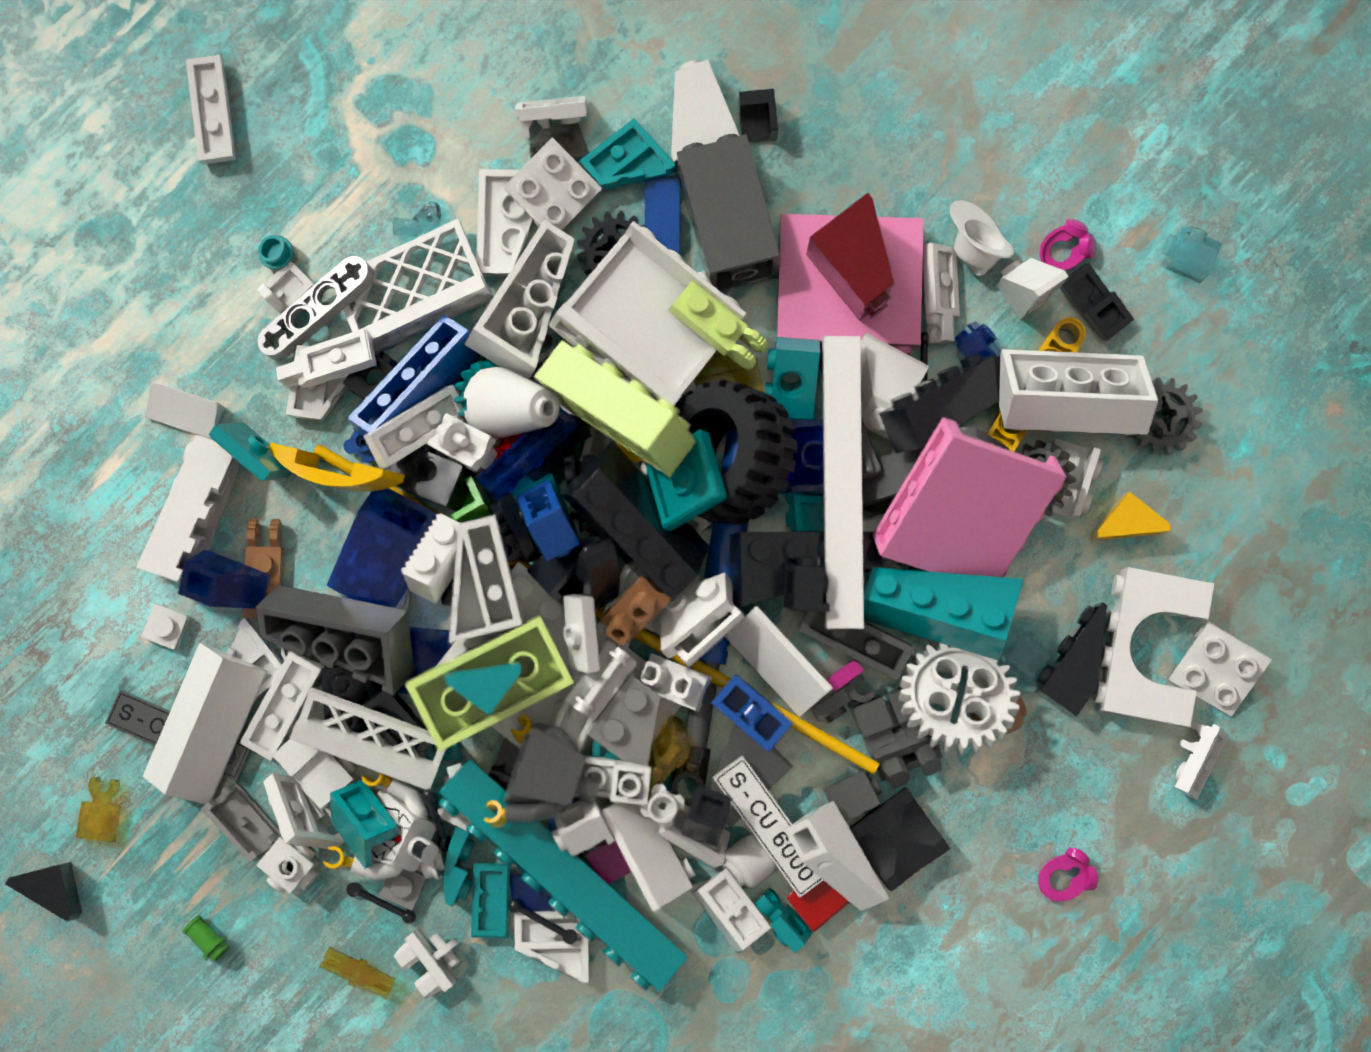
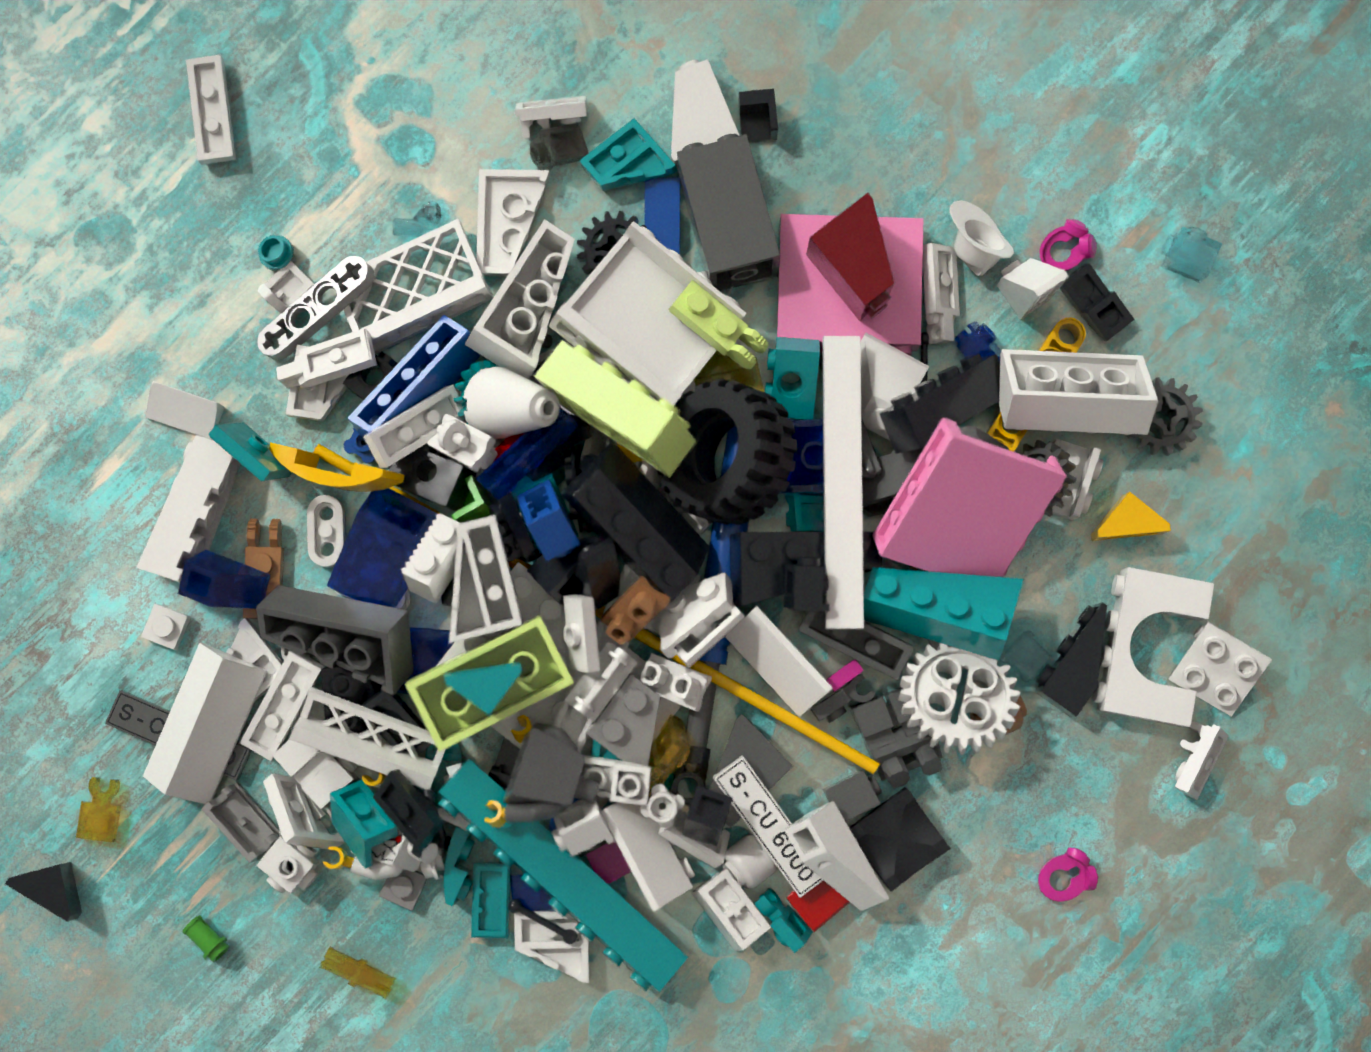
(324, 532): none -> white plate
(355, 889): black hinge -> none
(408, 809): none -> black hinge
(438, 974): white hips -> none
(552, 186): white hinge -> none
(691, 487): teal plate -> none
(752, 712): blue brick -> none

